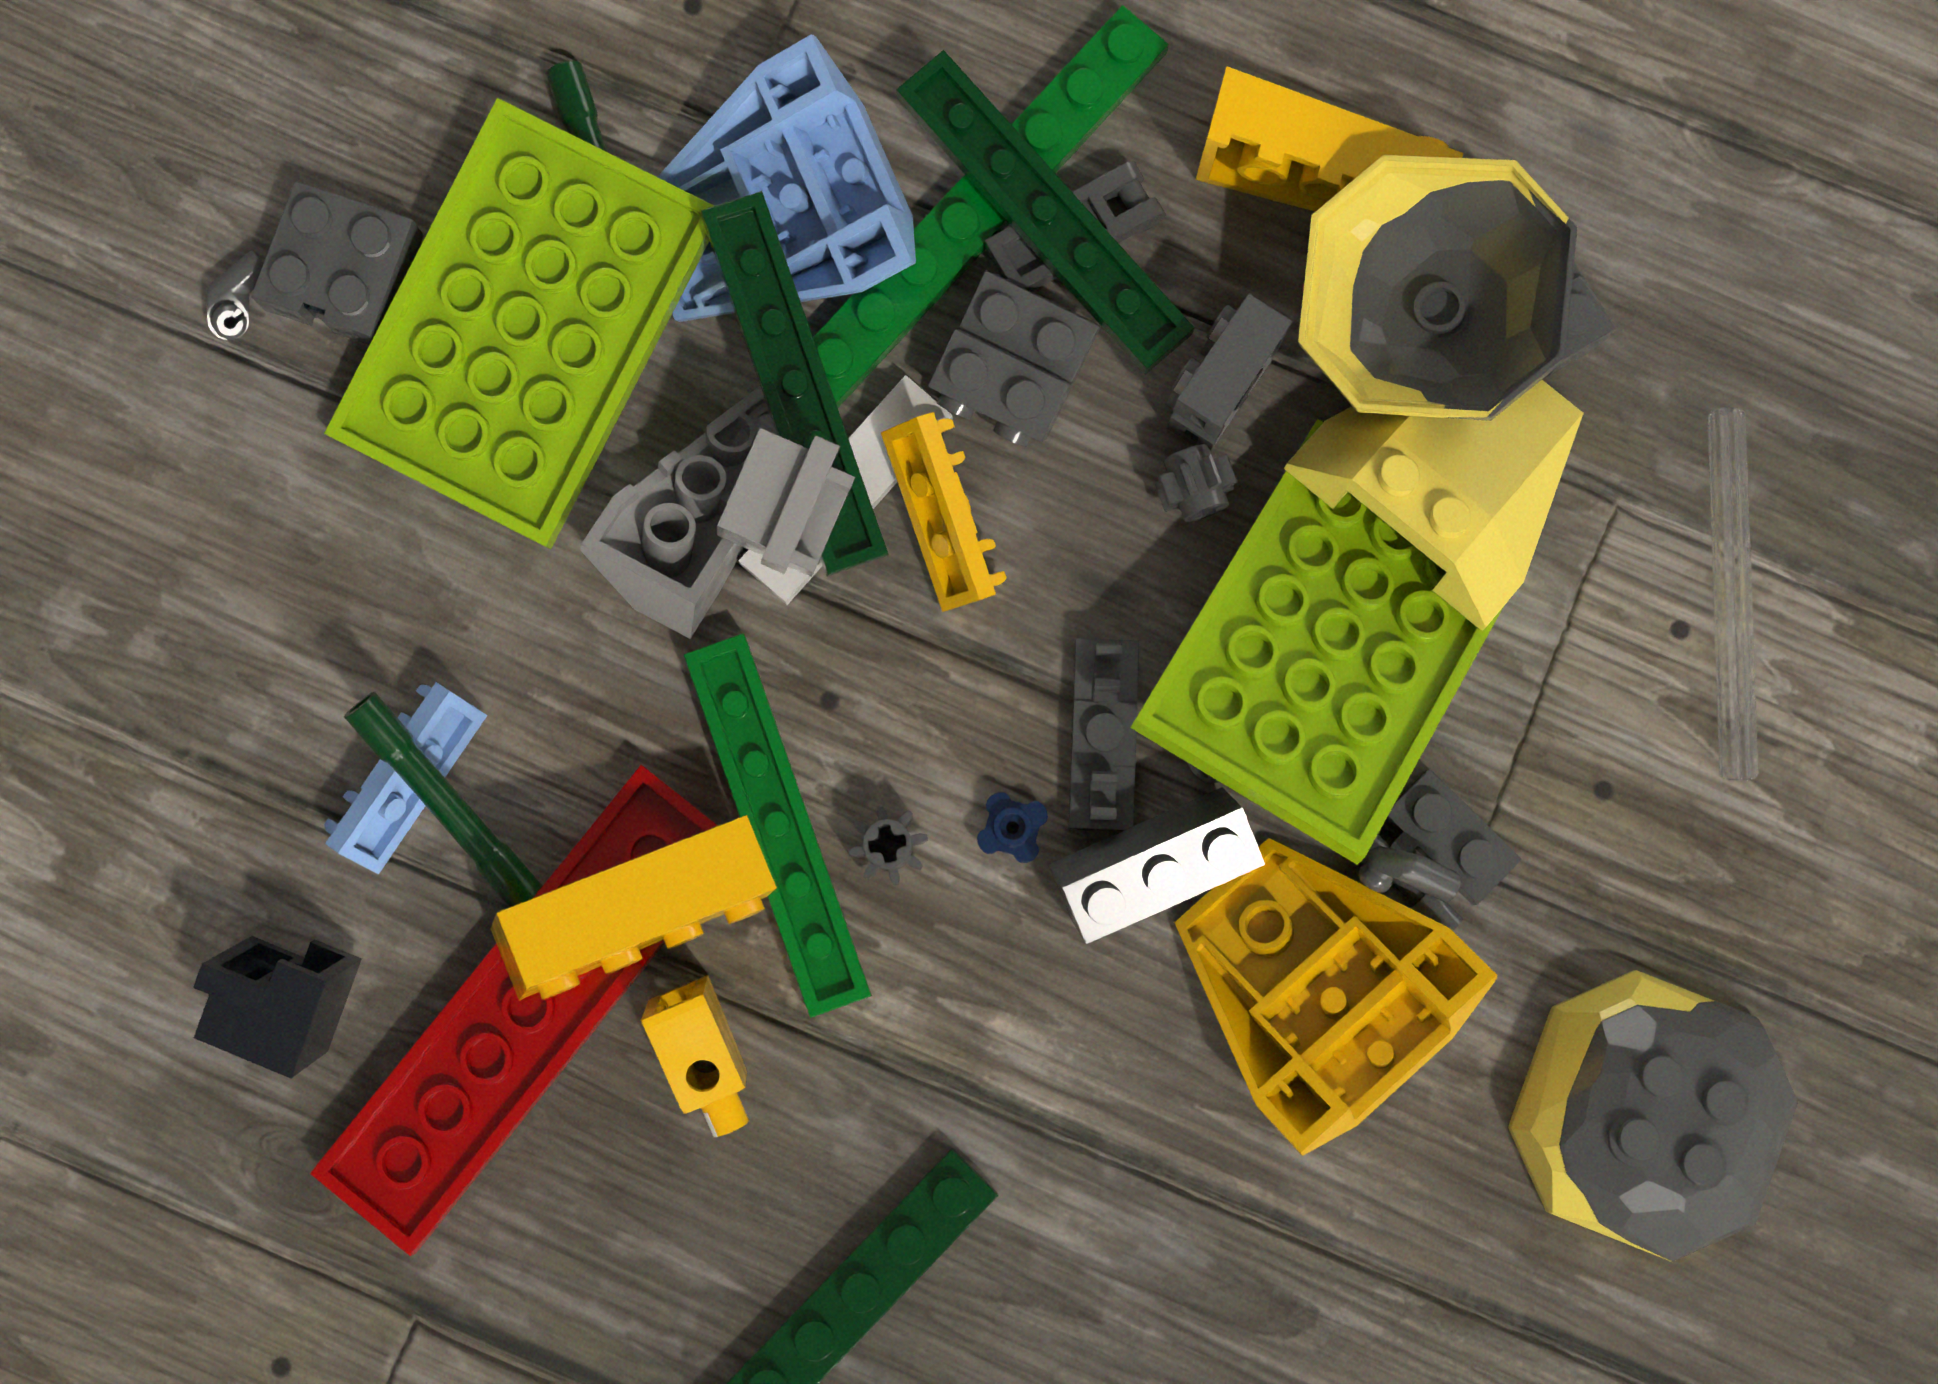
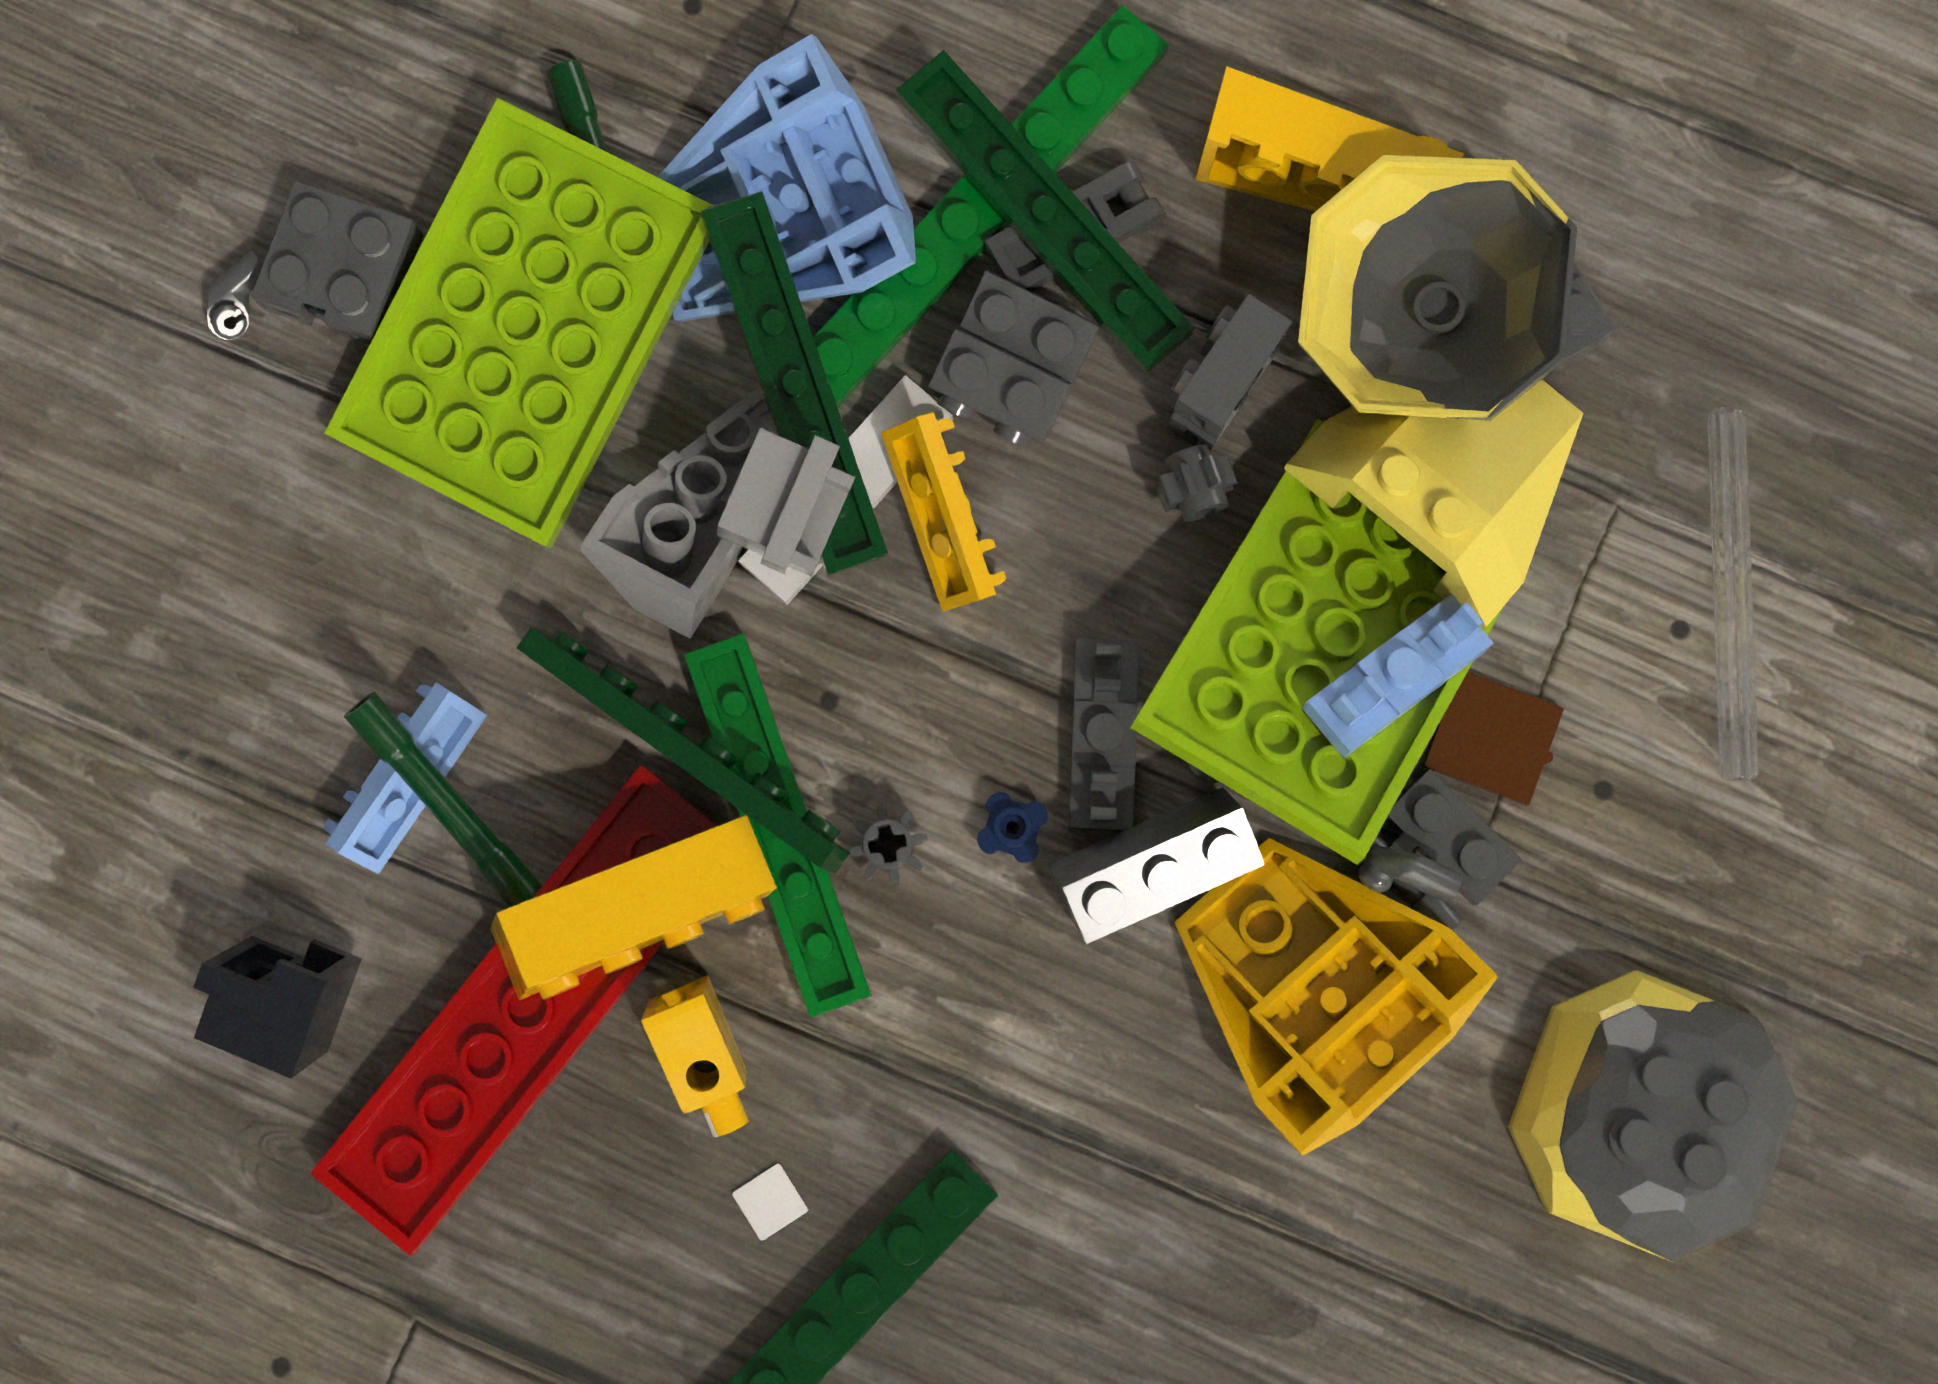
(706, 761): none -> dark green plate
(770, 1202): none -> white sticker
(1398, 675): none -> light blue plate
(1494, 739): none -> reddish brown piece

